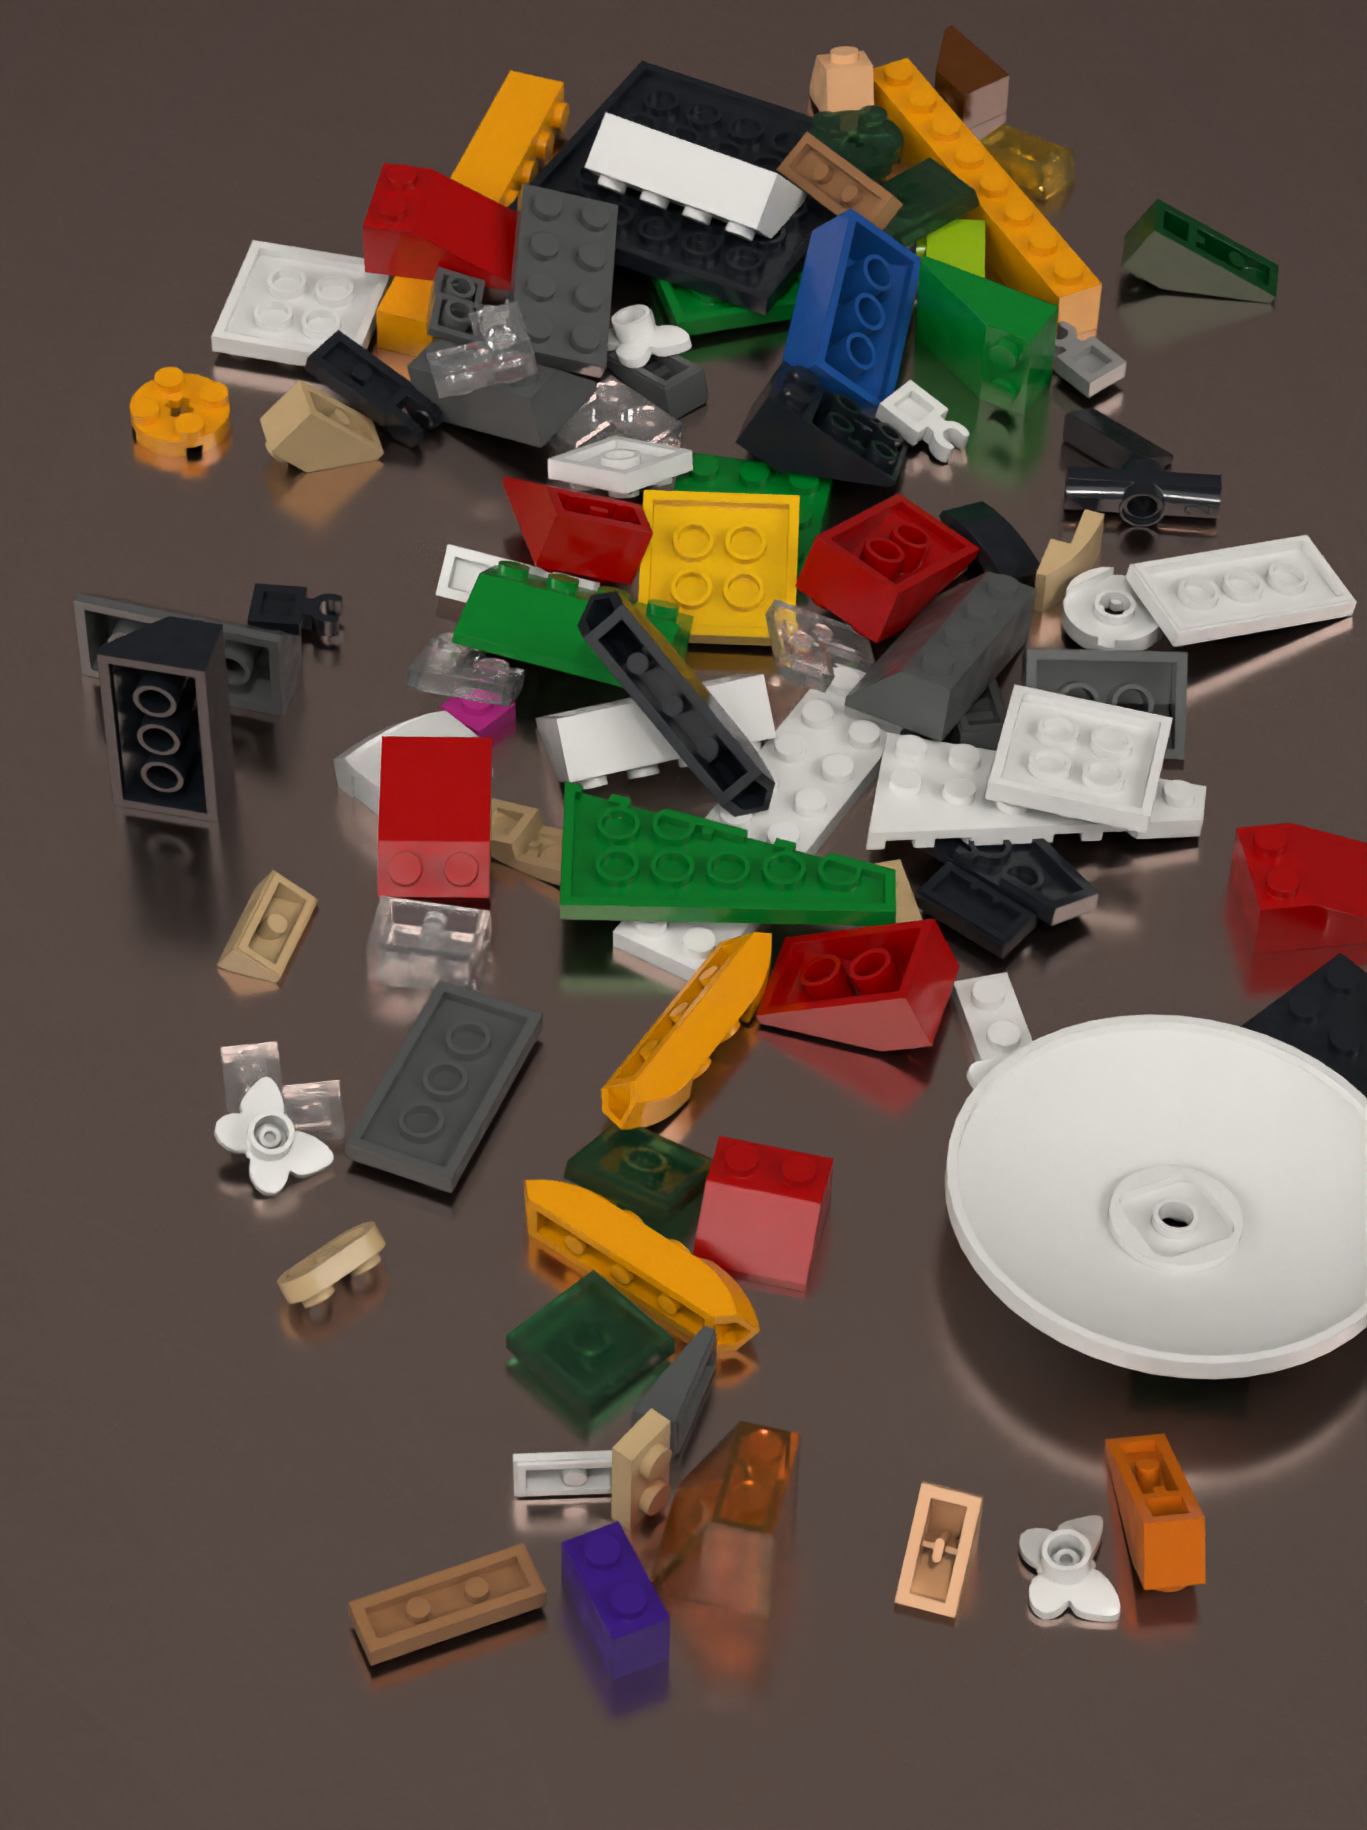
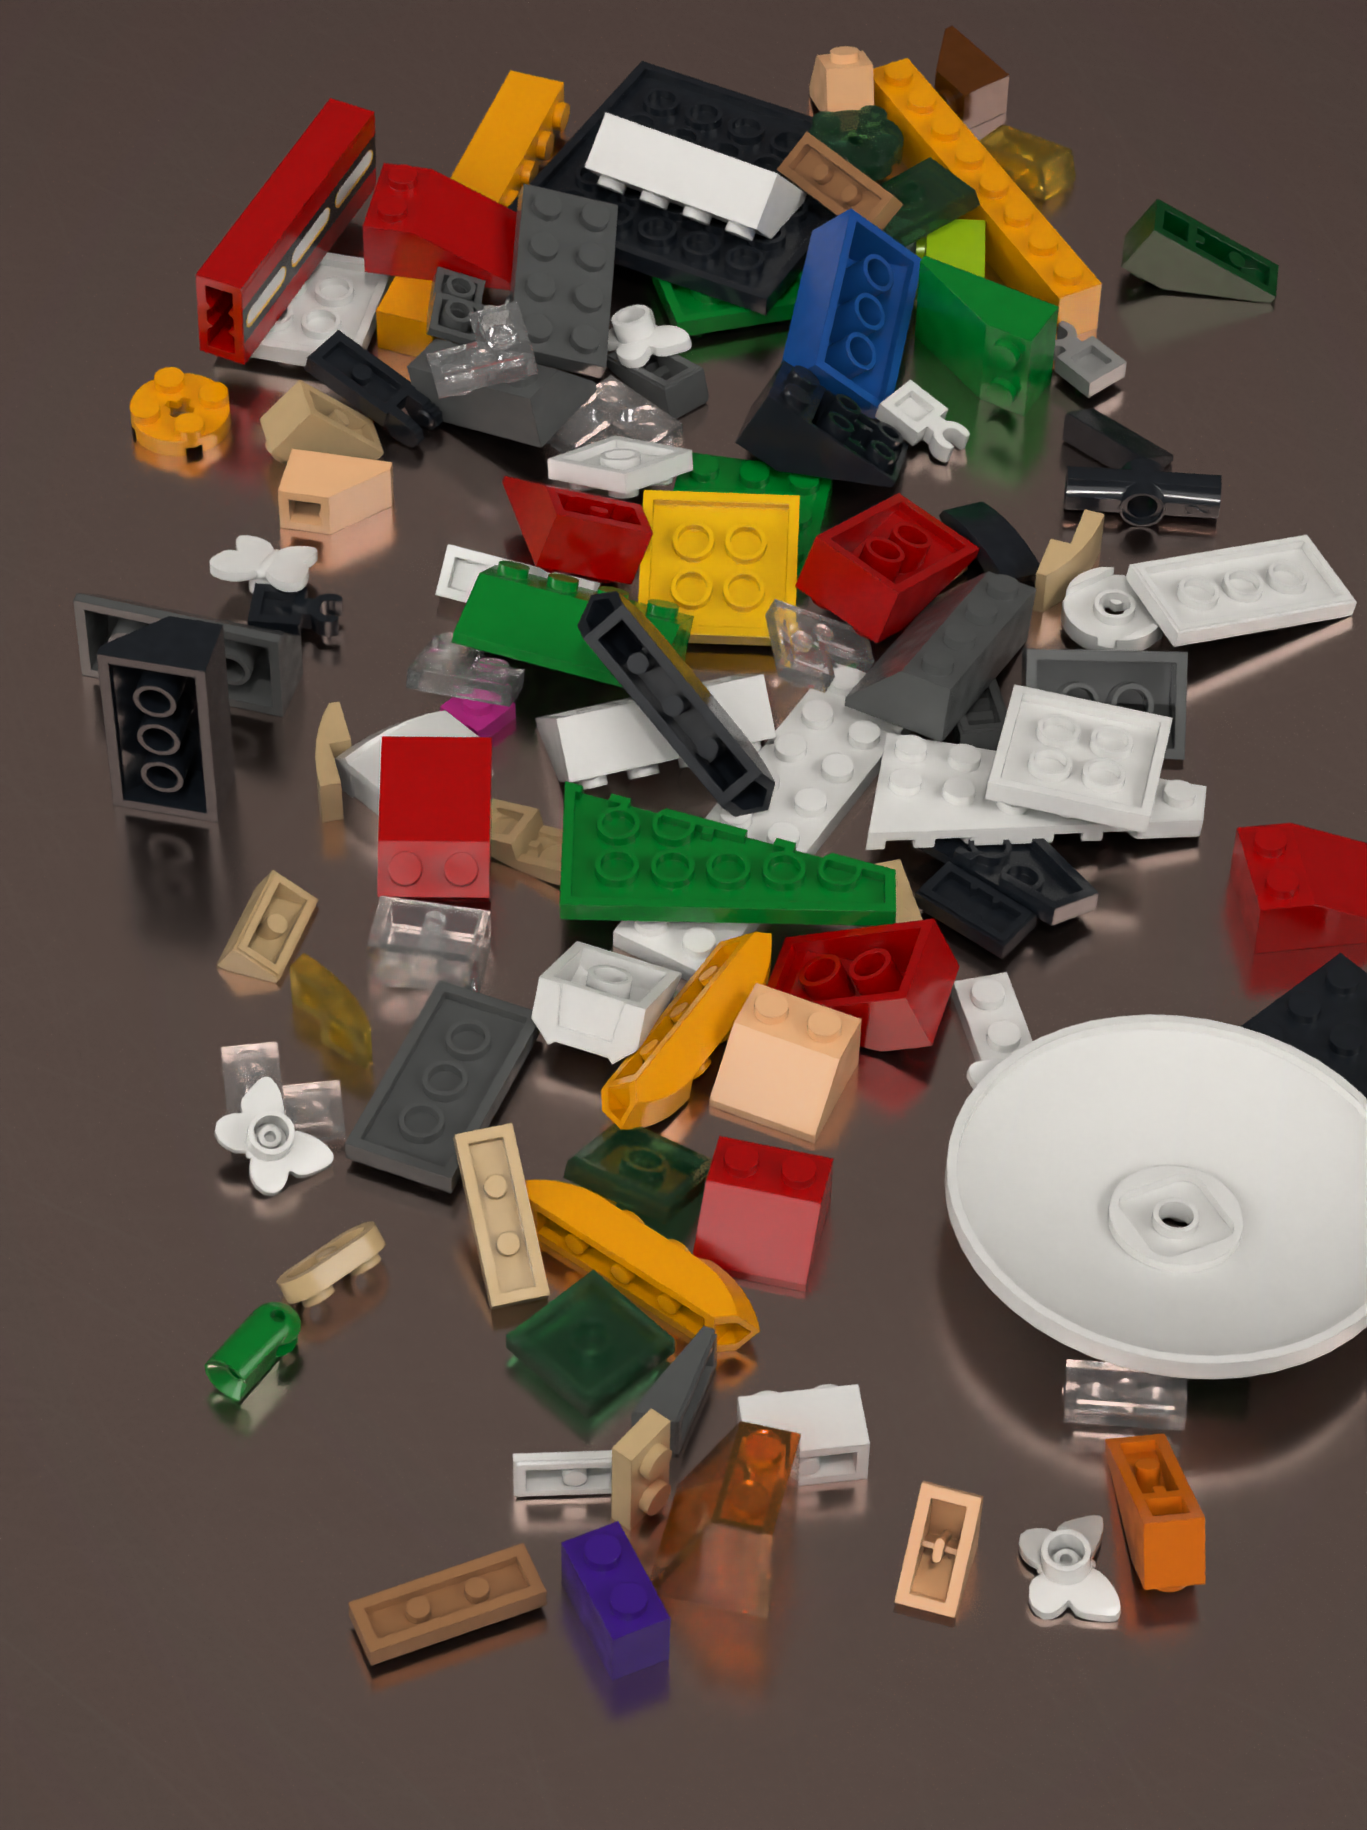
(253, 1349): none -> green piece
(262, 564): none -> white animal
(286, 231): none -> red brick
(331, 741): none -> tan slope
(332, 491): none -> light nougat slope
(340, 1015): none -> clear yellow slope
(501, 1216): none -> tan piece
(601, 1000): none -> white slope
(786, 1062): none -> light nougat slope
(830, 1425): none -> white brick
(1122, 1397): none -> clear plate

